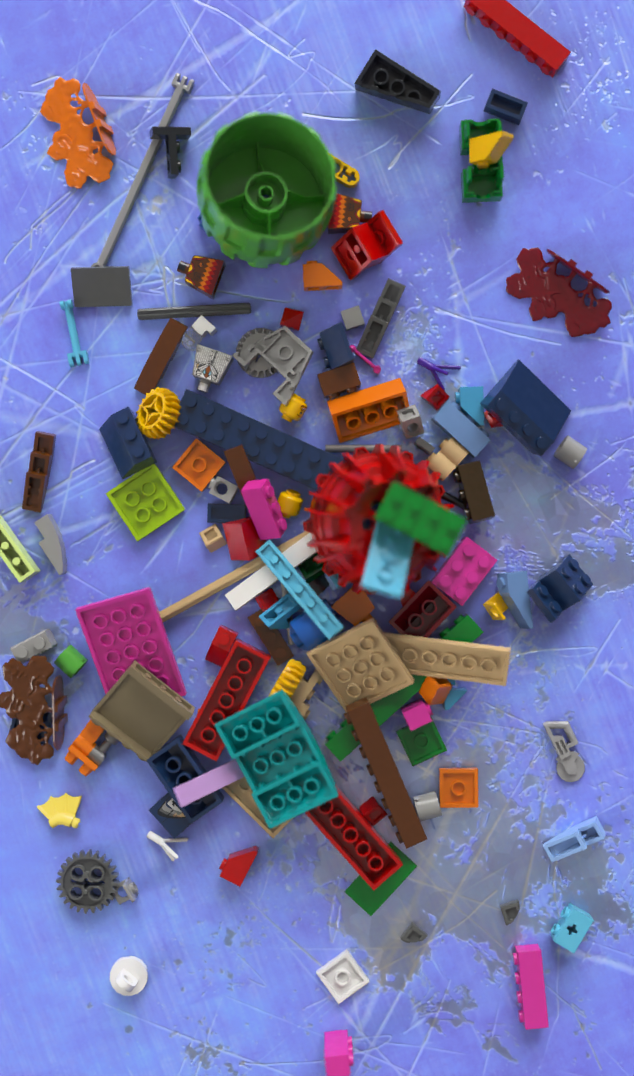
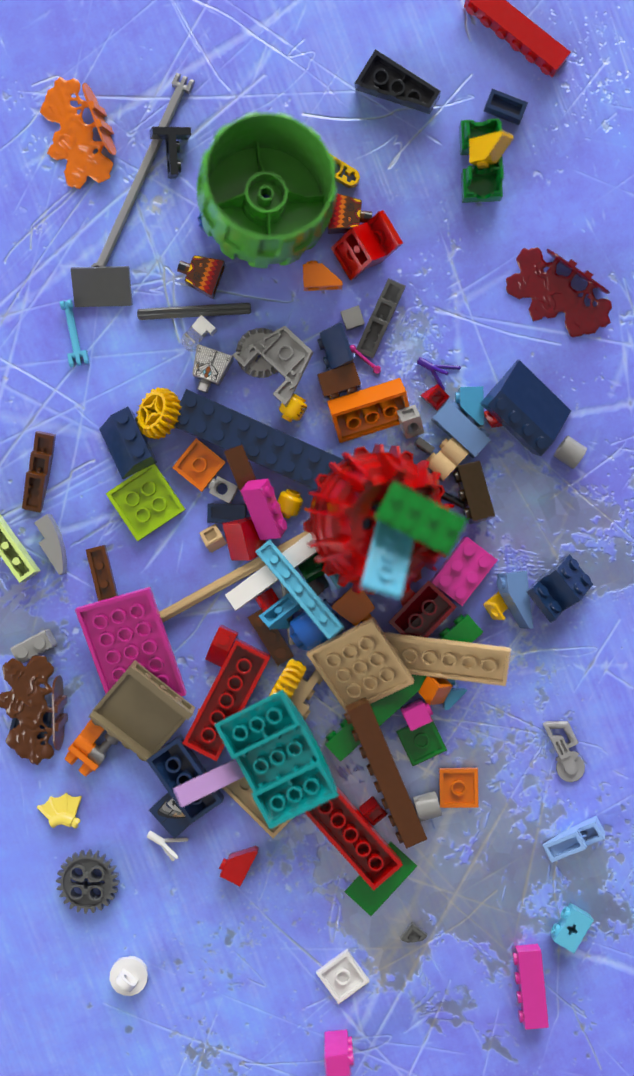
(70, 661): bright green piece -> none
(101, 572): none -> reddish brown plate
(131, 890): light grey bracket -> none
(161, 356): reddish brown slope -> none
(291, 318): red slope -> none
(350, 448): light grey bar -> none
(510, 911): dark grey tile -> none

